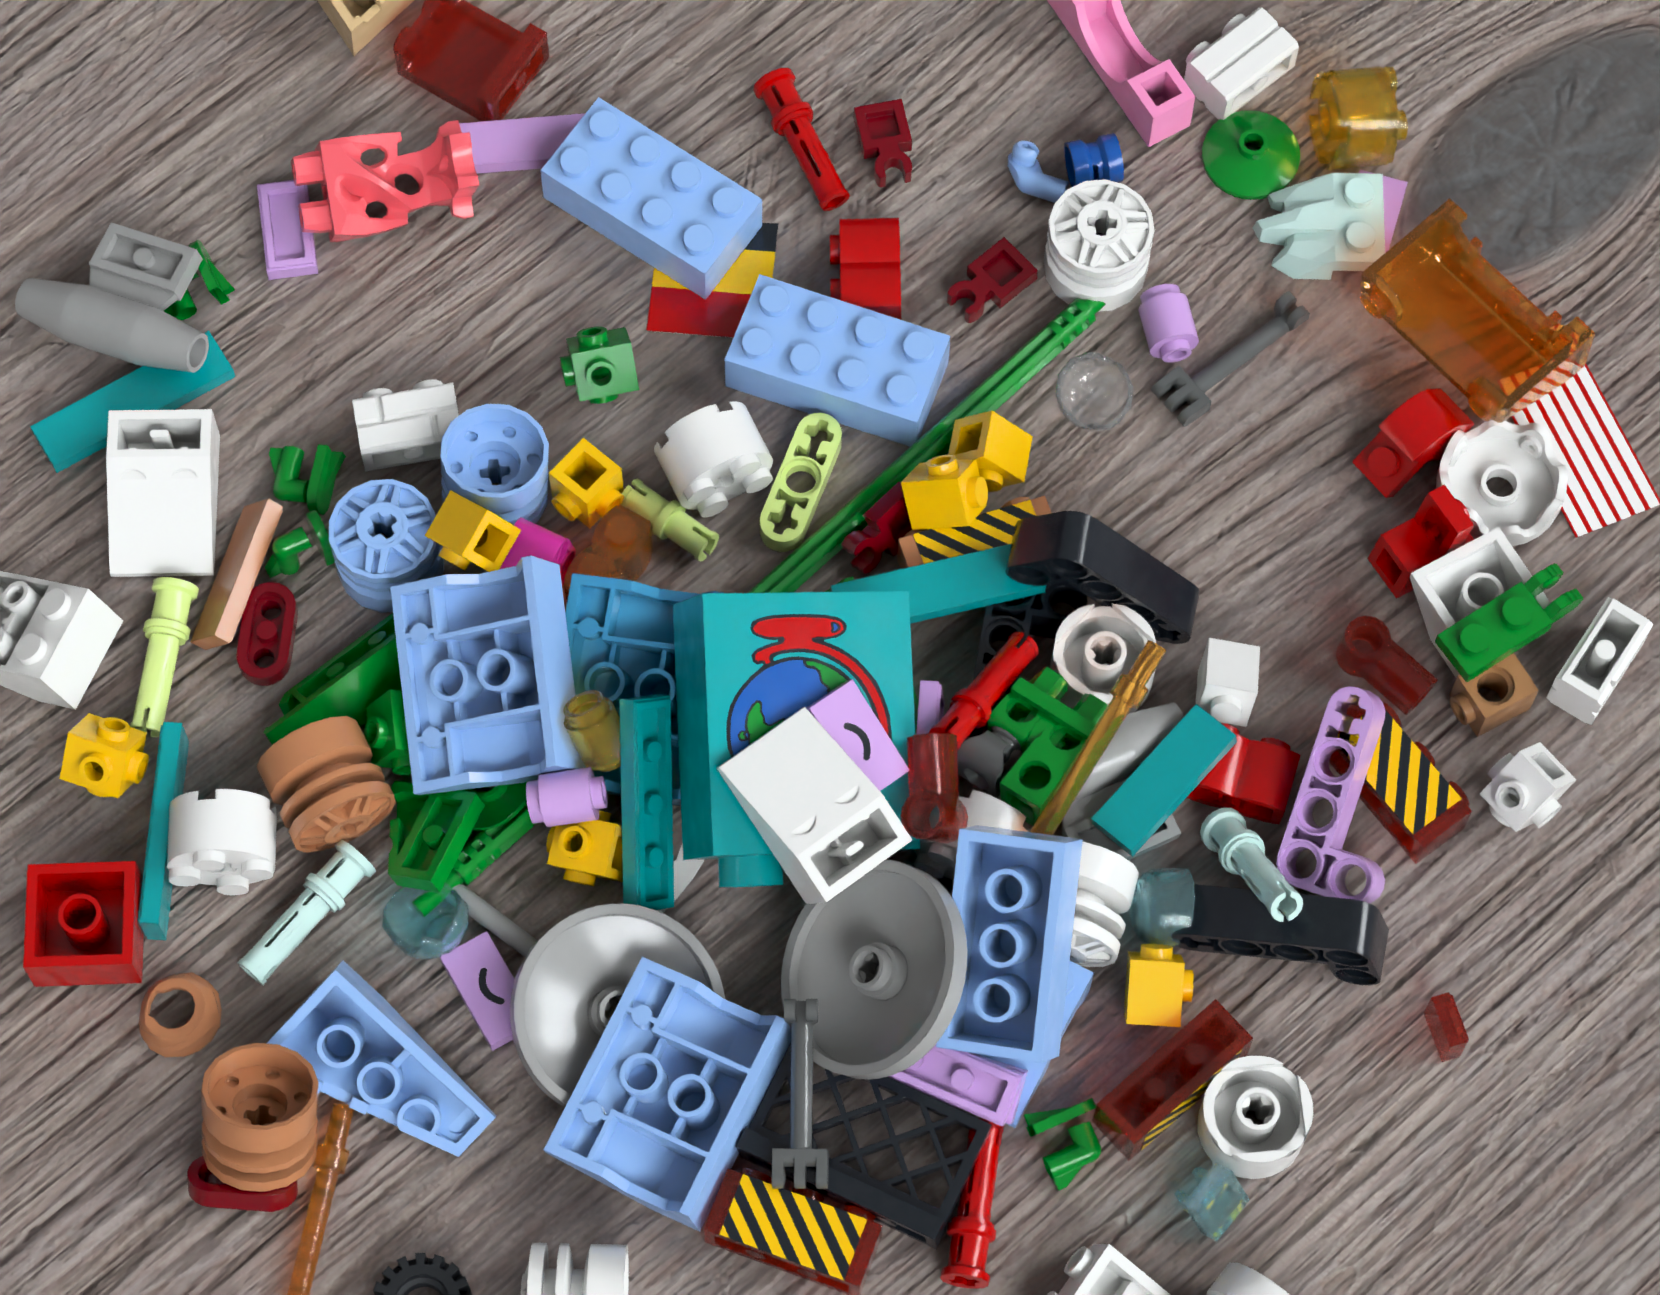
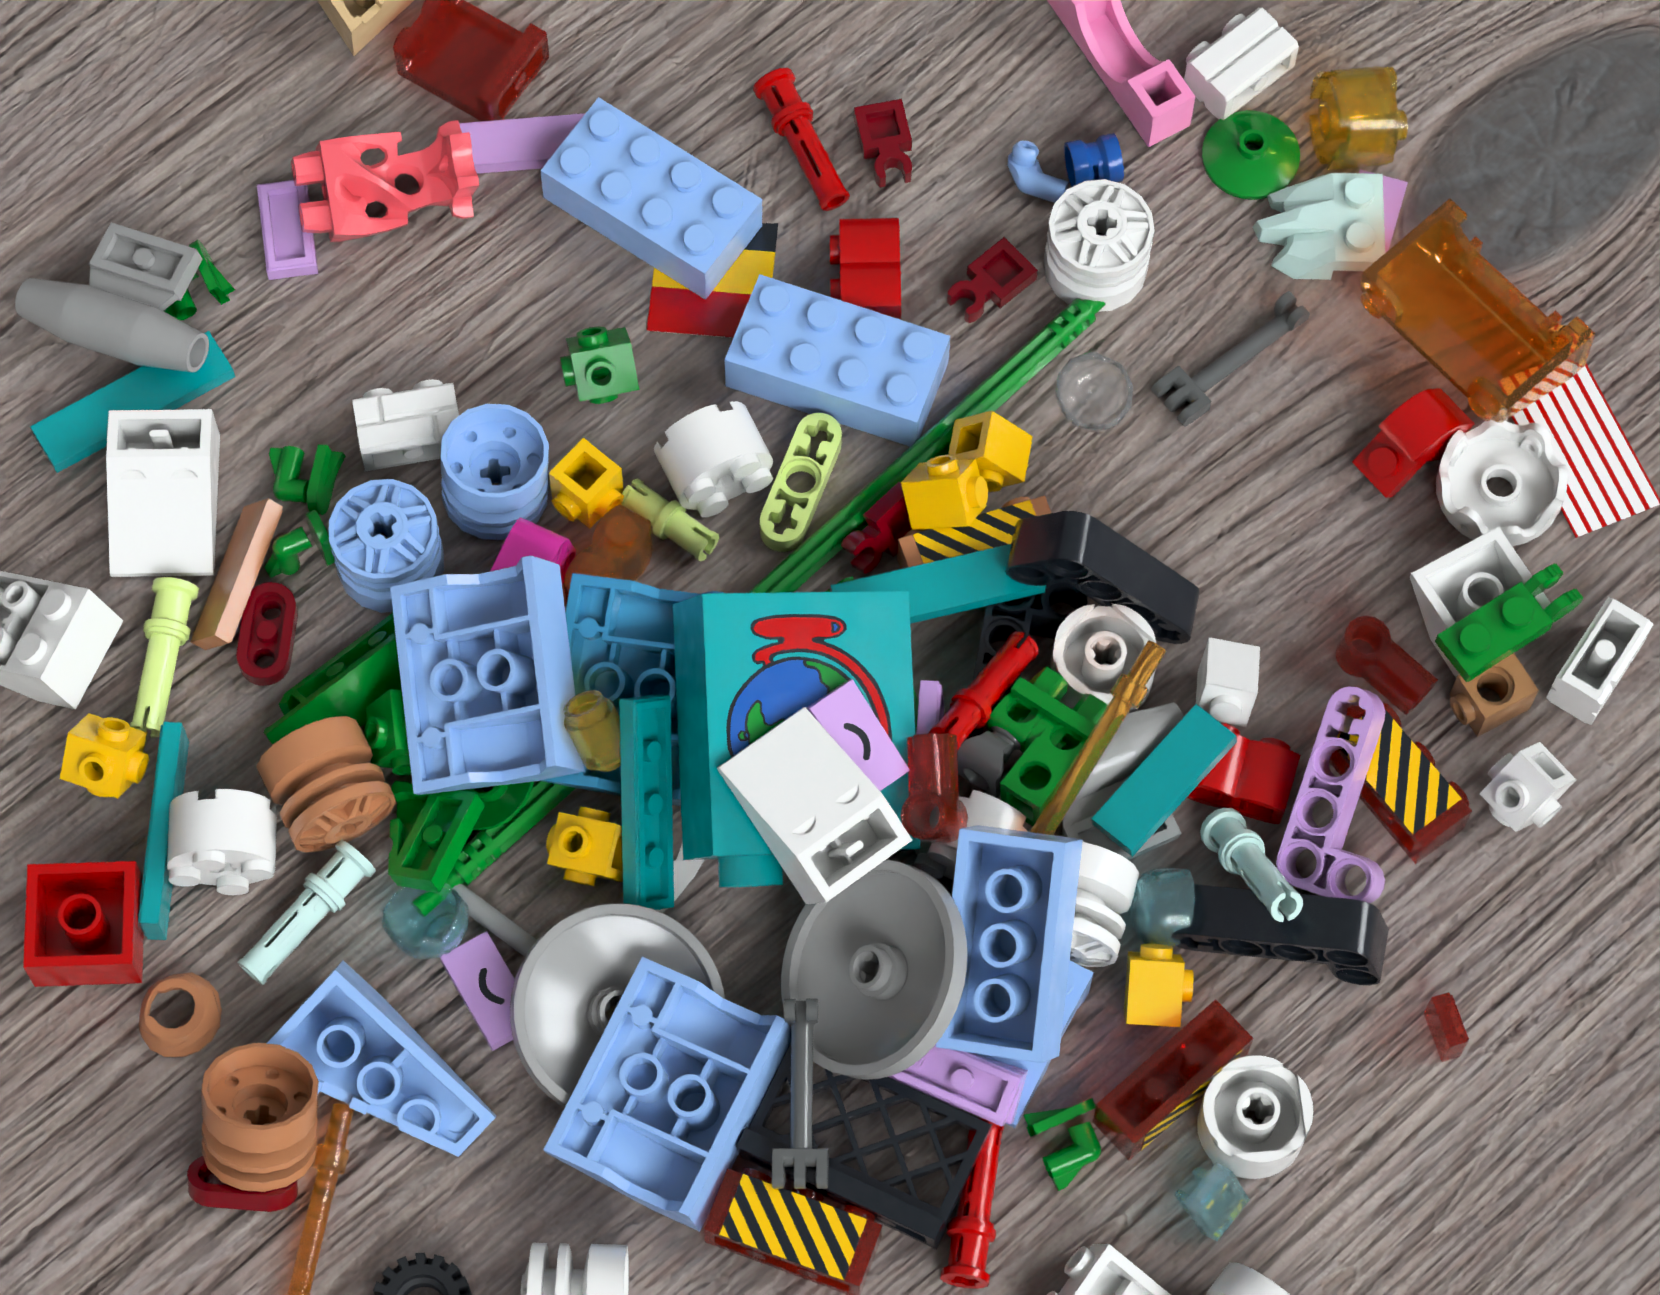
(471, 534): yellow brick -> none
(566, 797): lavender brick -> none
(1168, 323): lavender brick -> none
(1434, 531): red brick -> none

